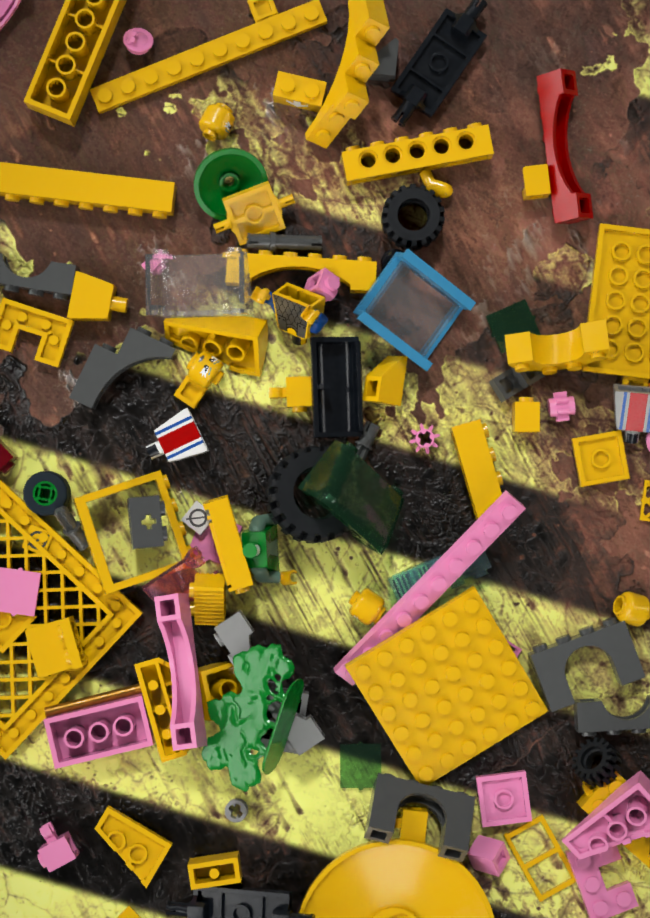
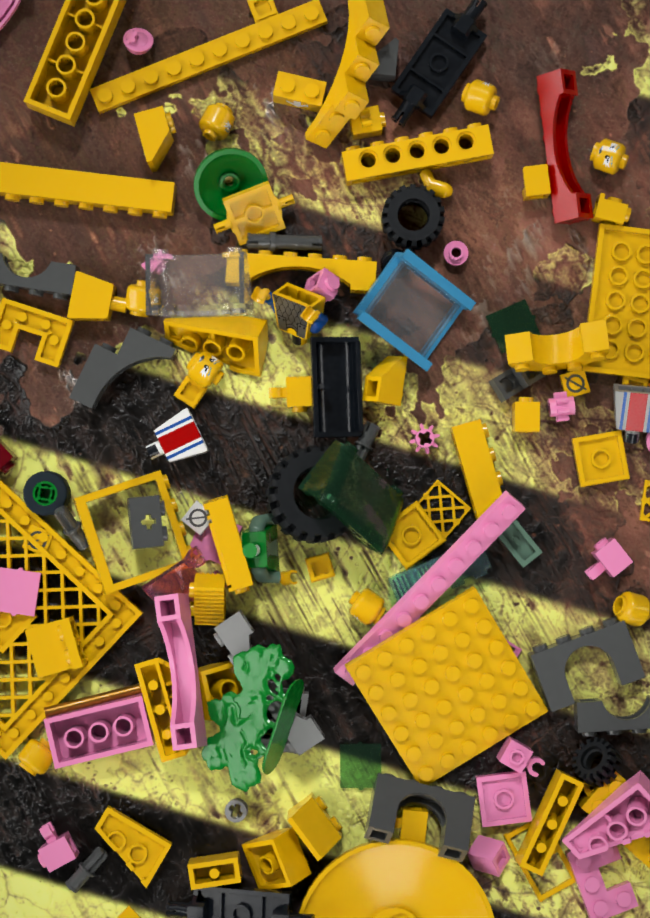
(36, 757): none -> yellow head
(86, 869): none -> dark grey axle
(137, 299): none -> yellow head
(156, 135): none -> yellow slope
(277, 859): none -> yellow slope
(315, 825): none -> yellow slope
(320, 567): none -> yellow tile
(368, 123): none -> yellow brick
(414, 535): none -> yellow plate
(425, 496): none -> yellow window
(455, 261): none -> bright pink plate
(480, 97): none -> yellow head
(518, 756): none -> bright pink brick
(520, 544): none -> sand green plate
(549, 822): none -> yellow brick
(575, 383): none -> yellow tile
(609, 156): none -> yellow head
(610, 210): none -> yellow brick
(610, 559): none -> bright pink brick

